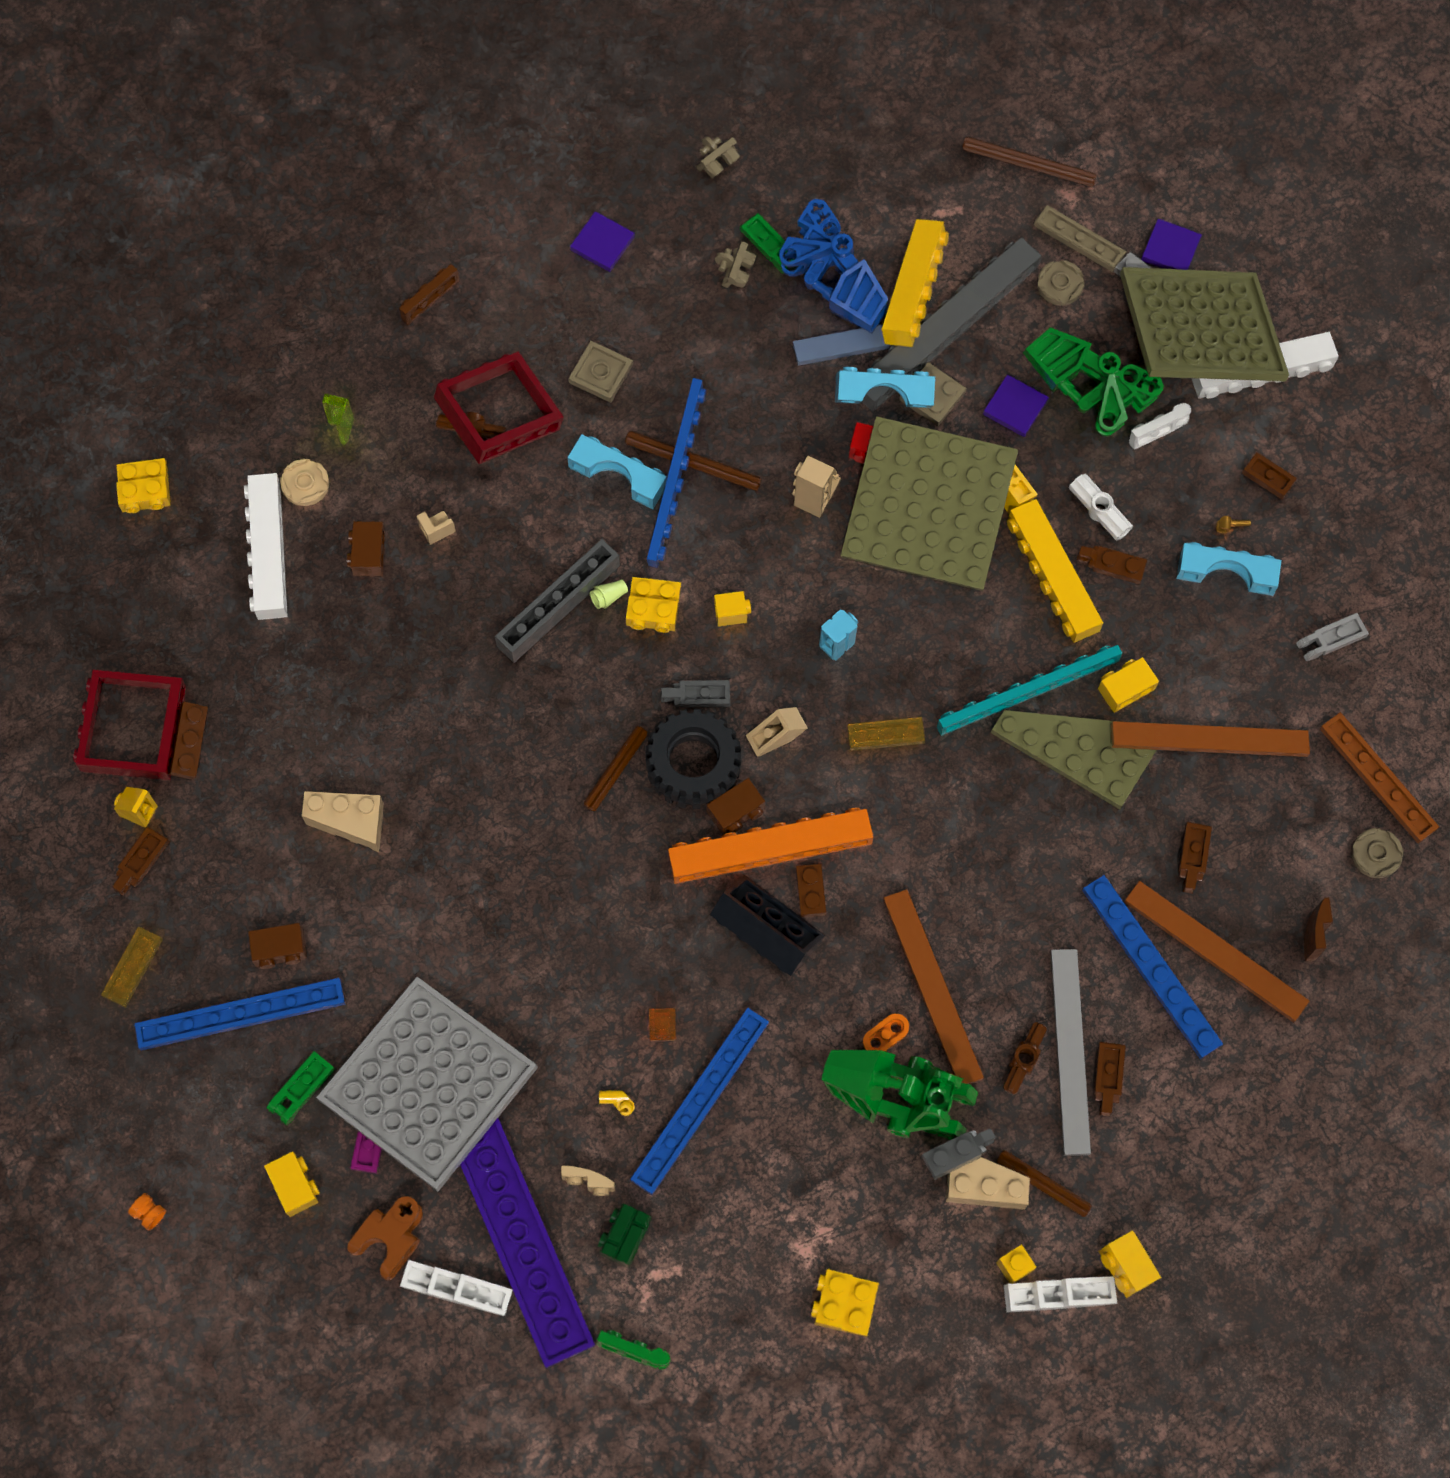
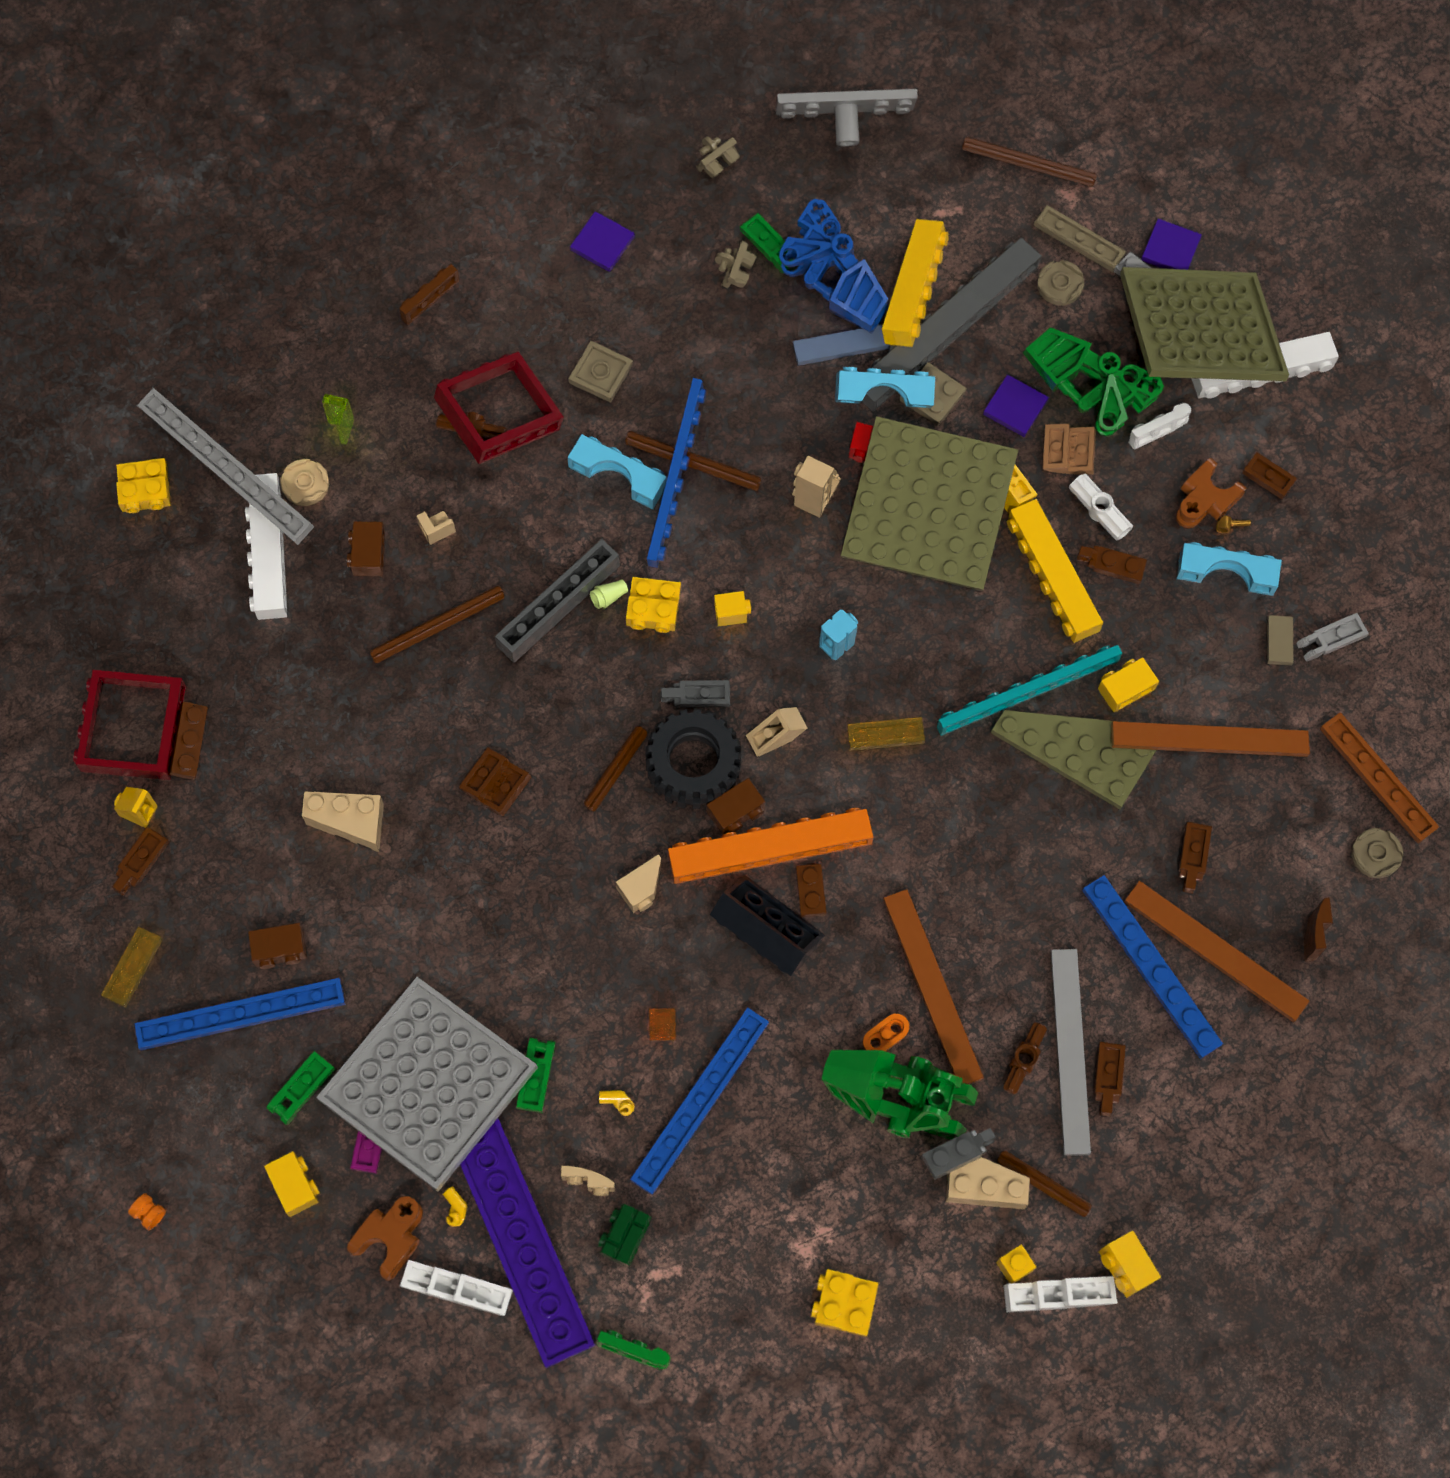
(226, 466): none -> light grey plate
(437, 624): none -> reddish brown axle
(458, 1207): none -> yellow arm
(495, 782): none -> reddish brown slope
(533, 1093): none -> green plate
(640, 885): none -> tan slope
(846, 107): none -> light grey plate
(1069, 449): none -> medium nougat slope
(1205, 497): none -> dark orange piece
(1279, 640): none -> dark tan tile

